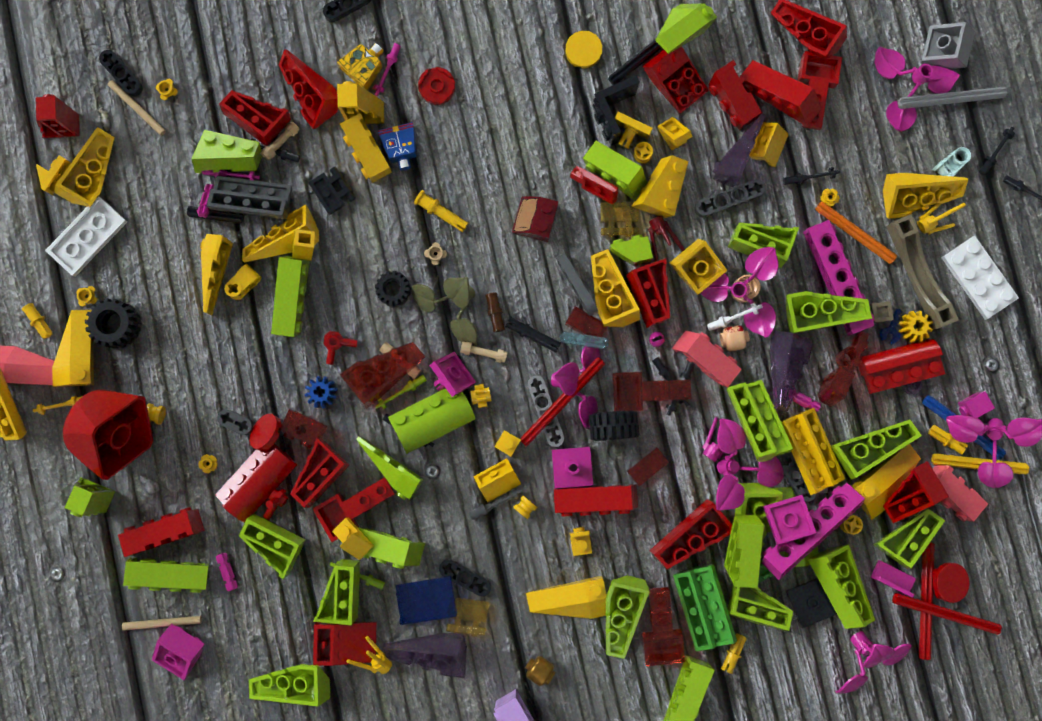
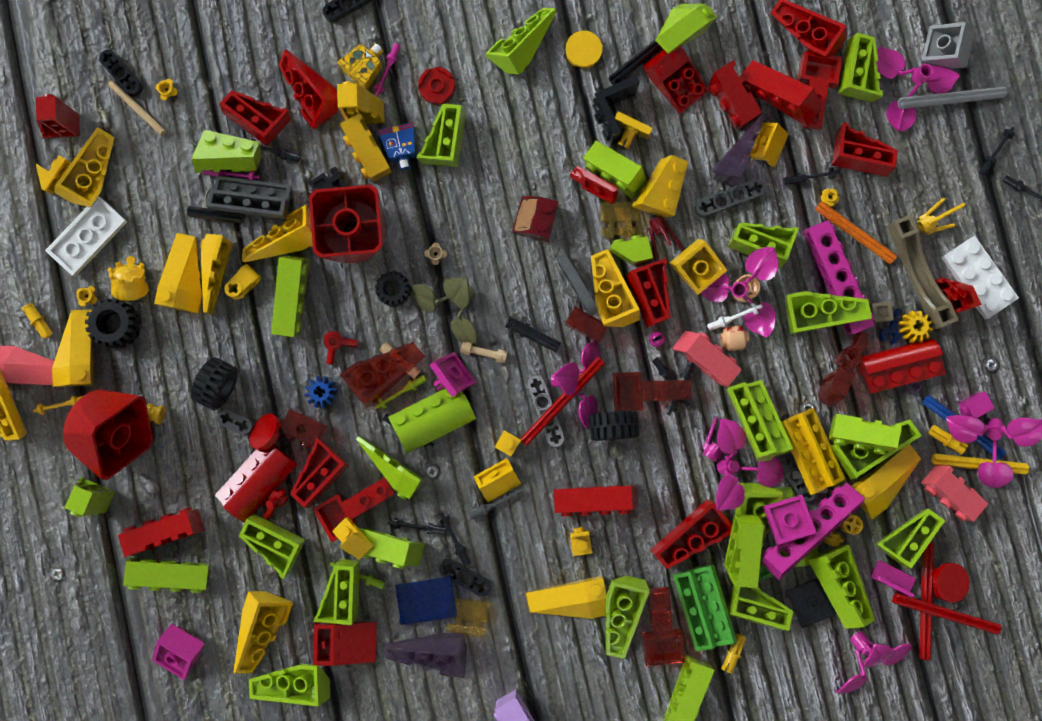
(128, 280): none -> yellow hair
(161, 623): tan bar -> none
(181, 277): none -> yellow wedge
(202, 210): dark pink axle -> none
(211, 467): yellow plate -> none
(214, 383): none -> black tyre
(226, 572): dark pink axle -> none
(260, 621): none -> yellow wedge
(269, 151): tan bar -> none
(303, 244): yellow brick -> none
(335, 208): none -> red piece
(379, 662): yellow plant -> none
(430, 528): none -> black piece
(433, 207): yellow pin -> none
(445, 139): none -> lime wedge
(460, 550): none -> black piece
(480, 396): yellow gear -> none
(495, 312): reddish brown pin -> none
(518, 50): none -> lime wedge
(525, 507): yellow wheel -> none
(540, 671): pearl gold head -> none
(572, 467): dark pink tile -> none
(584, 340): clear light blue axle -> none
(644, 148): yellow wheel -> none
(647, 466): clear red plate -> none
(674, 133): yellow slope -> none
(787, 359): clear purple wedge -> none
(806, 402): dark pink axle -> none
(834, 539): none -> yellow plate
(859, 69): none -> lime wedge
(860, 153): none -> red wedge
(864, 434): none -> lime wedge
(911, 192): yellow wedge -> none
(916, 493): red wedge -> none
(950, 165): light aqua piece -> none
(959, 294): none -> red wedge

